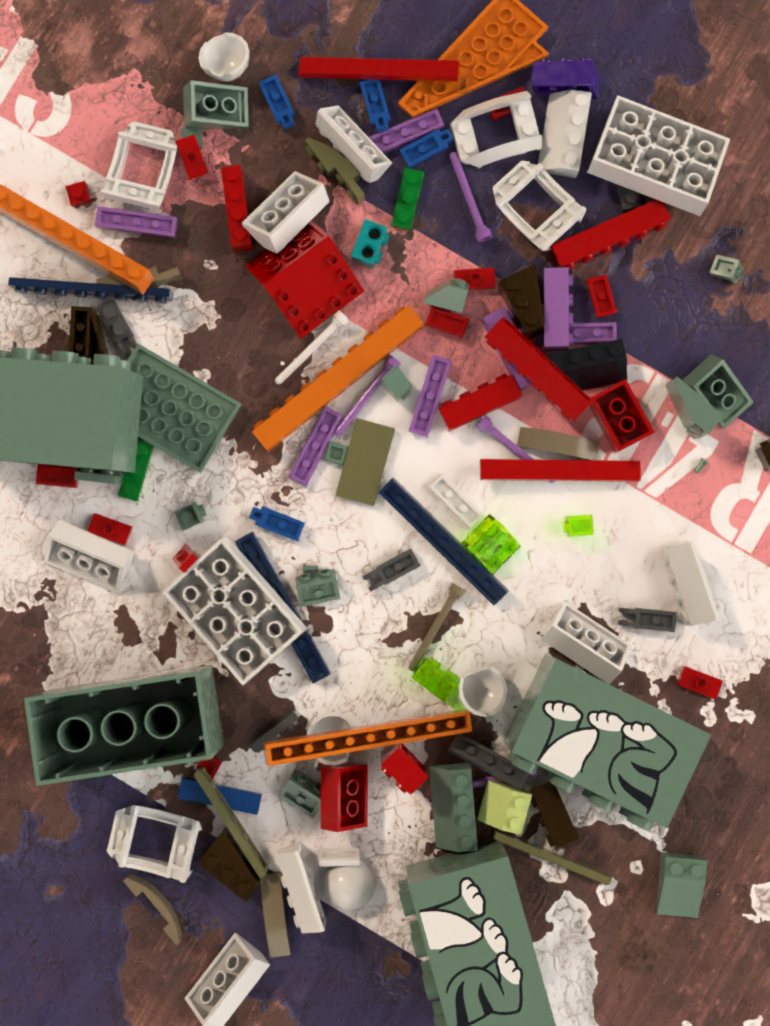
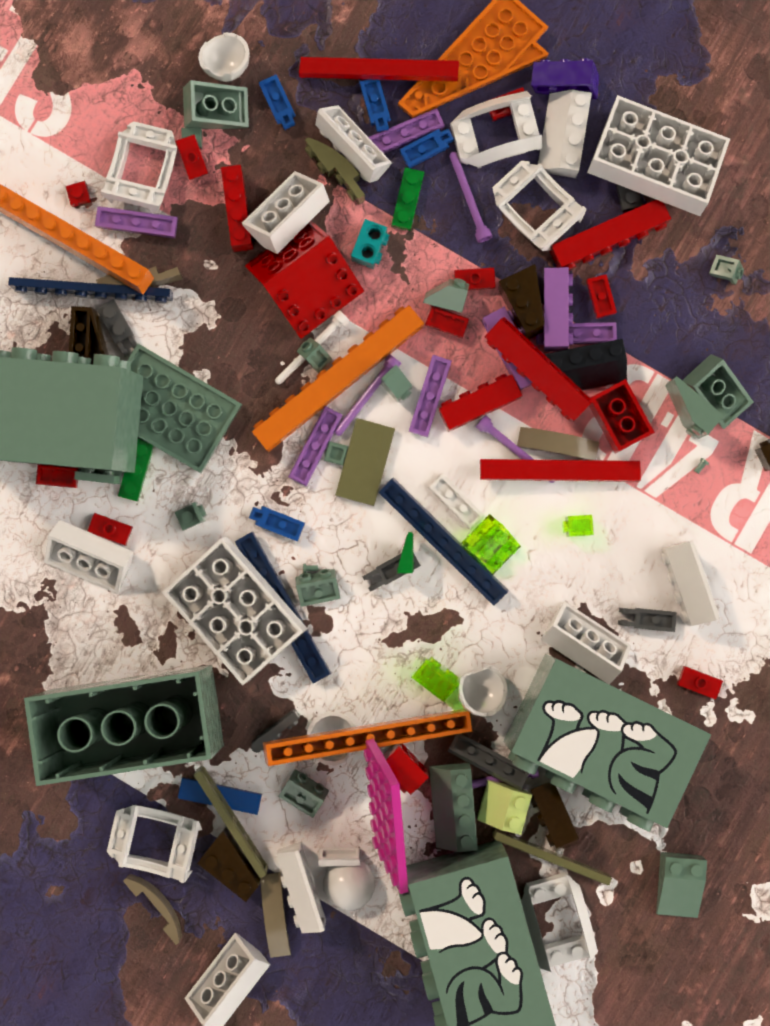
(185, 558): red plate -> none
(211, 765): red plate -> none
(314, 354): none -> sand green bracket
(344, 796): red brick -> none
(387, 815): none -> dark pink plate
(406, 562): none -> green slope
(454, 593): dark tan piece -> none
(563, 950): none -> white wedge

